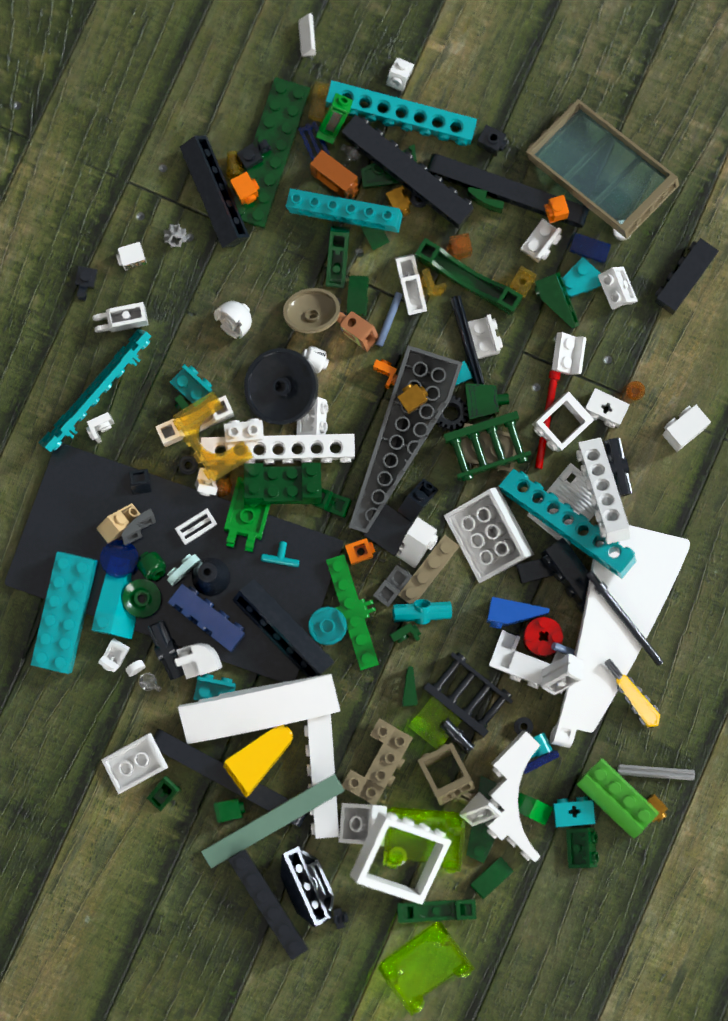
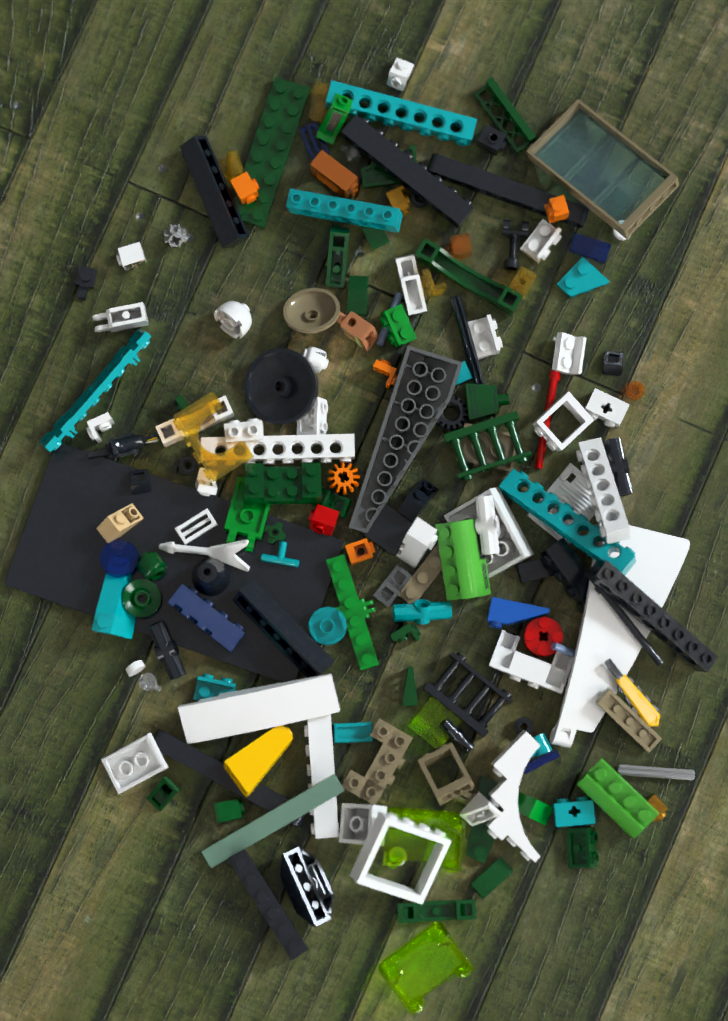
(64, 612): teal brick -> none
(114, 655): white bracket -> none
(125, 445): none -> black animal
(132, 531): dark grey slope -> none
(176, 575): light aqua plate -> none
(190, 384): teal bracket -> none
(198, 660): white brick -> none
(223, 552): none -> white piece
(224, 487): clear orange plate -> none
(252, 155): black plate -> none
(278, 528): none -> dark green plate
(306, 32): white slope -> none
(323, 520): none -> red brick
(337, 480): none -> orange gear
(340, 918): black plate -> none
(353, 732): none -> teal tile
(397, 325): none -> green bracket
(413, 397): pearl gold brick -> none
(462, 560): none -> bright green brick
(479, 197): dark green slope -> none
(487, 524): none -> white piece
(510, 111): none -> dark green fence
(511, 263): none -> black bar
(554, 294): dark green slope -> none
(562, 674): white brick -> none
(612, 363): none -> black slope
(617, 287): white bracket -> none
(628, 720): none -> dark tan plate
(652, 615): none -> black brick
(686, 276): black brick -> none
(687, 427): white brick -> none

